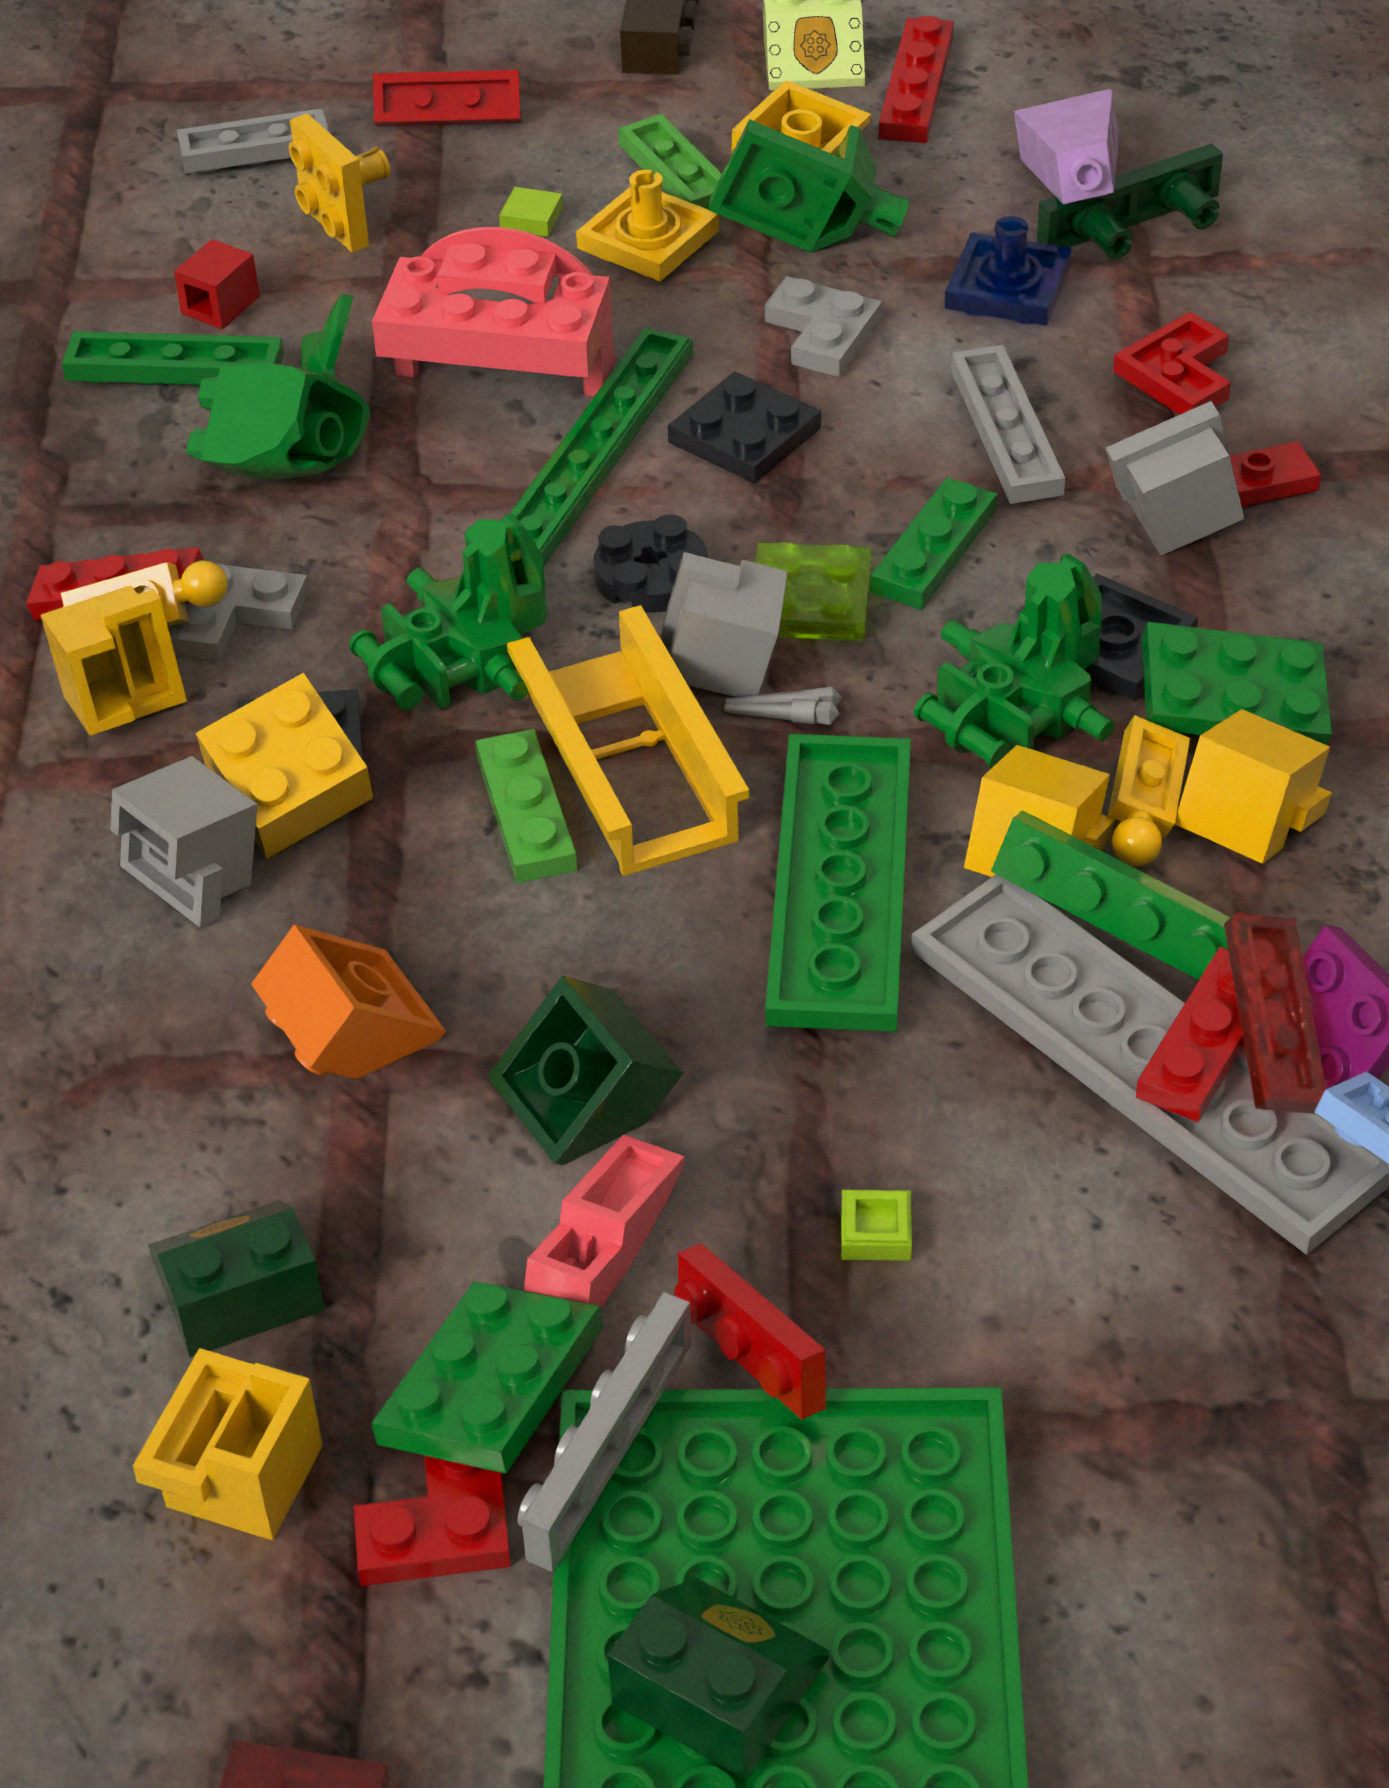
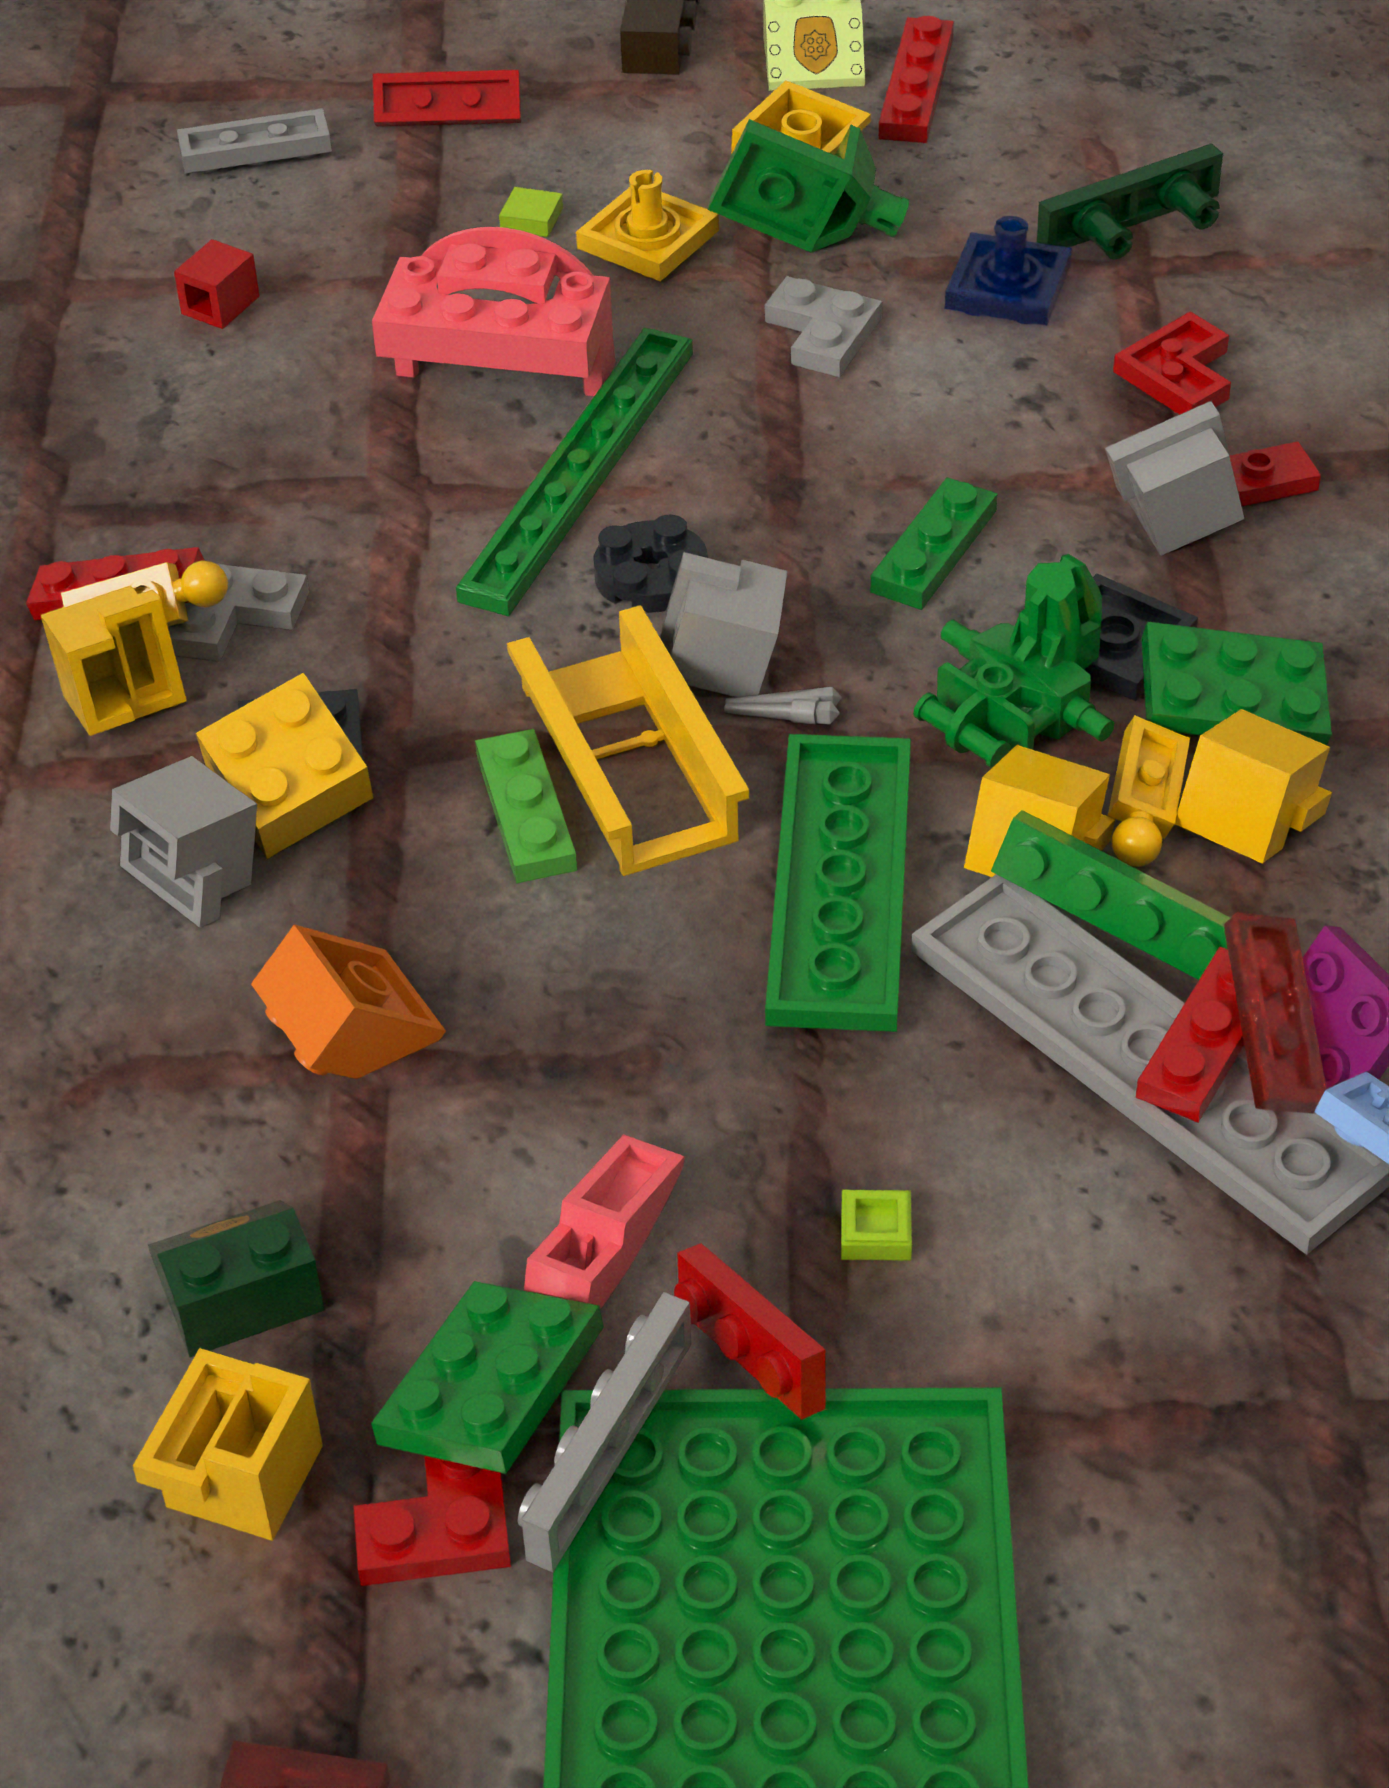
(162, 357): green plate -> none
(282, 417): green hips -> none
(333, 180): yellow plate -> none
(463, 621): green piece -> none
(583, 1071): dark green slope -> none
(662, 148): bright green plate -> none
(712, 1673): dark green slope -> none
(744, 427): black plate -> none
(823, 588): clear neon green plate -> none
(1007, 424): light grey plate -> none
(1071, 145): lavender slope -> none

